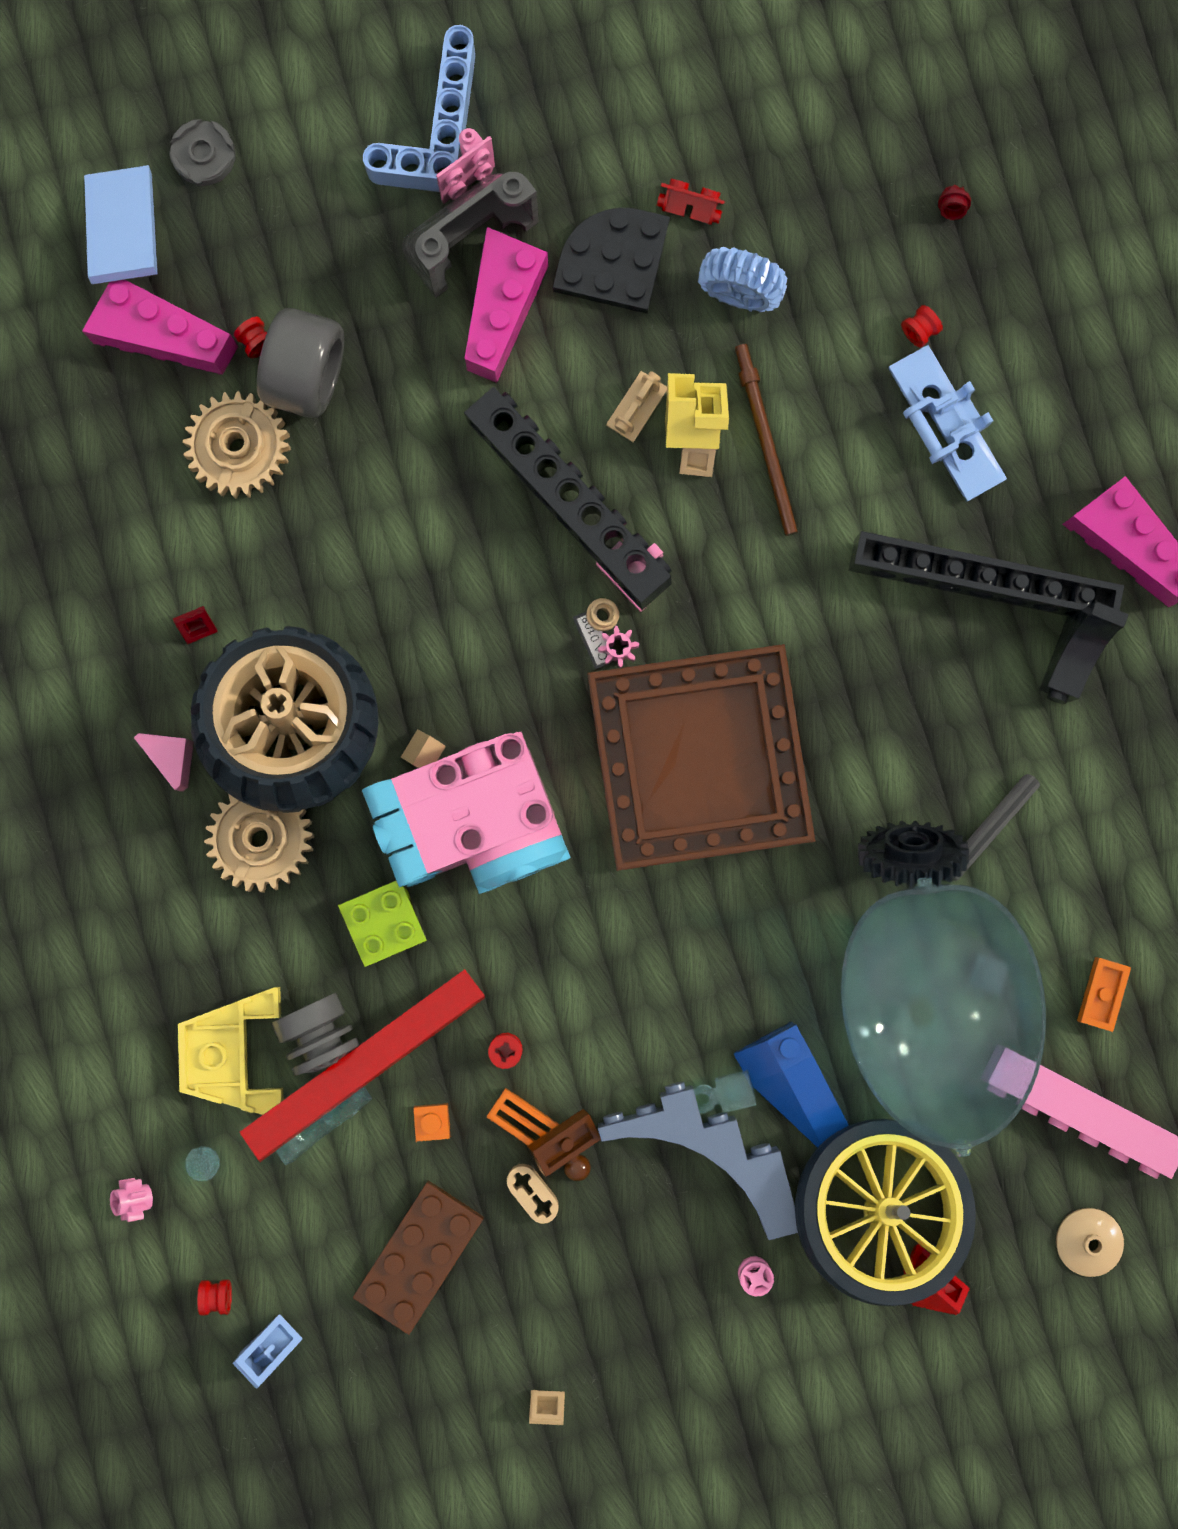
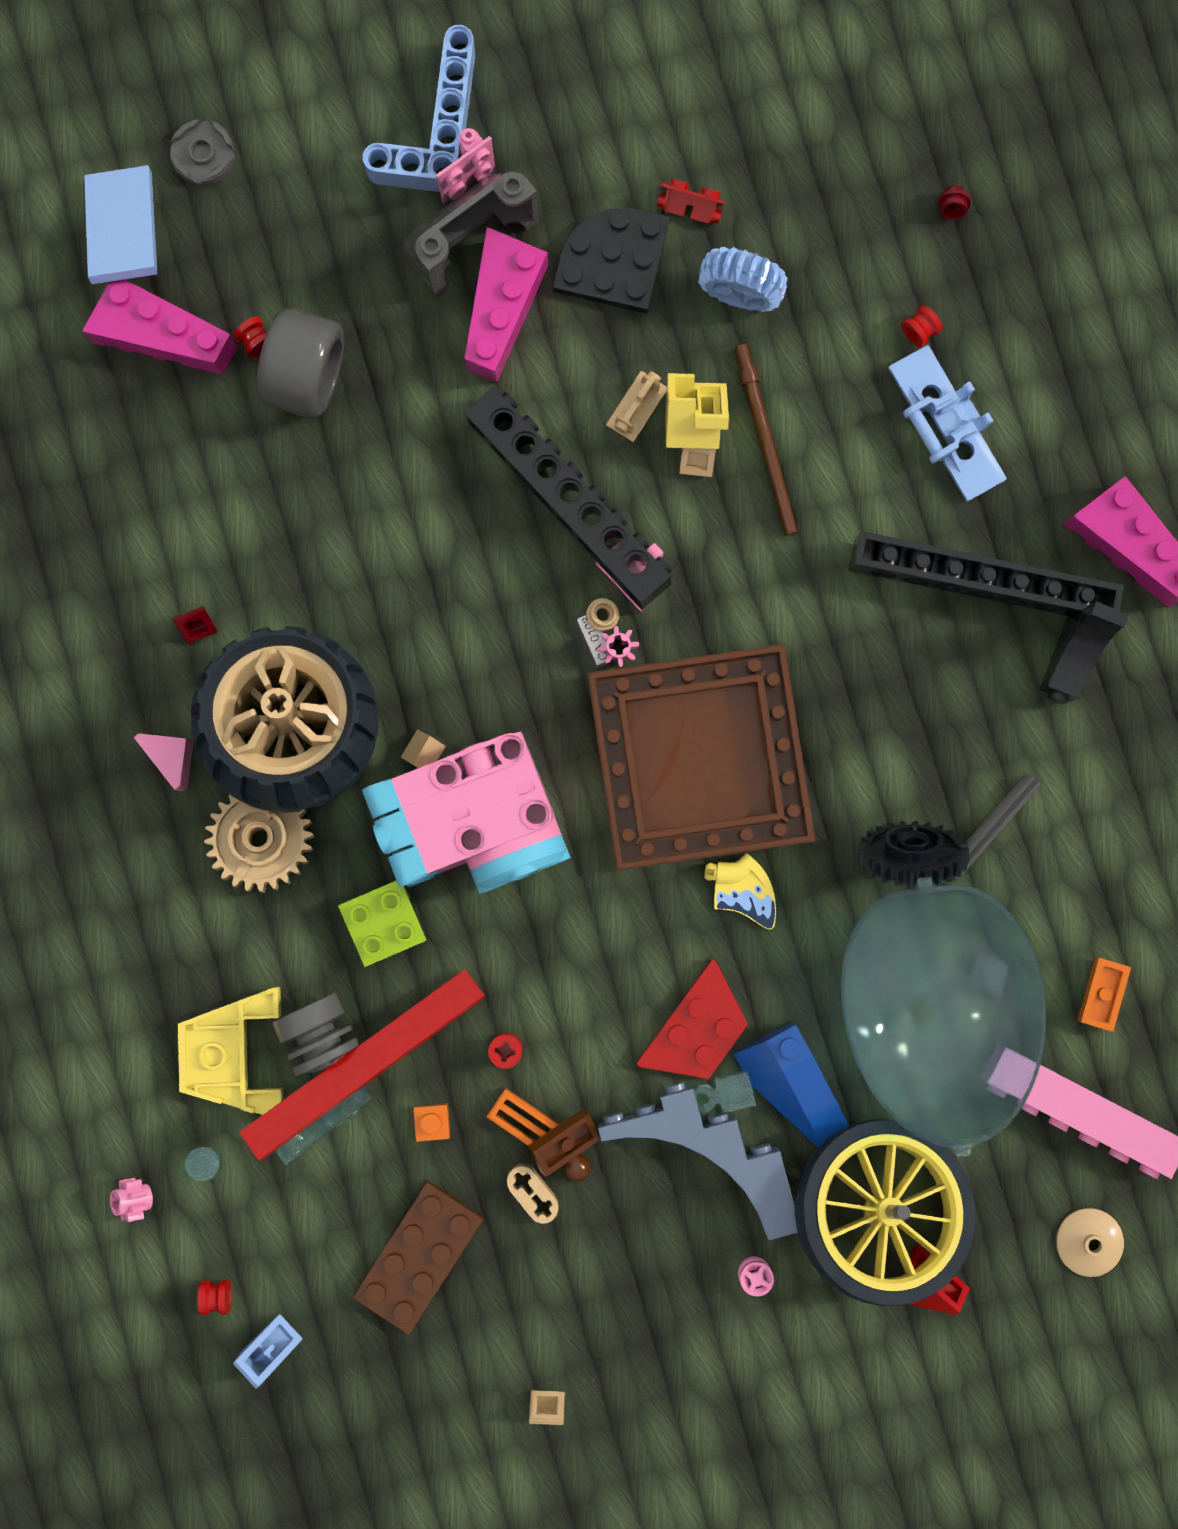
(219, 428): tan gear -> none
(698, 1029): none -> red wing
(743, 889): none -> light yellow arm

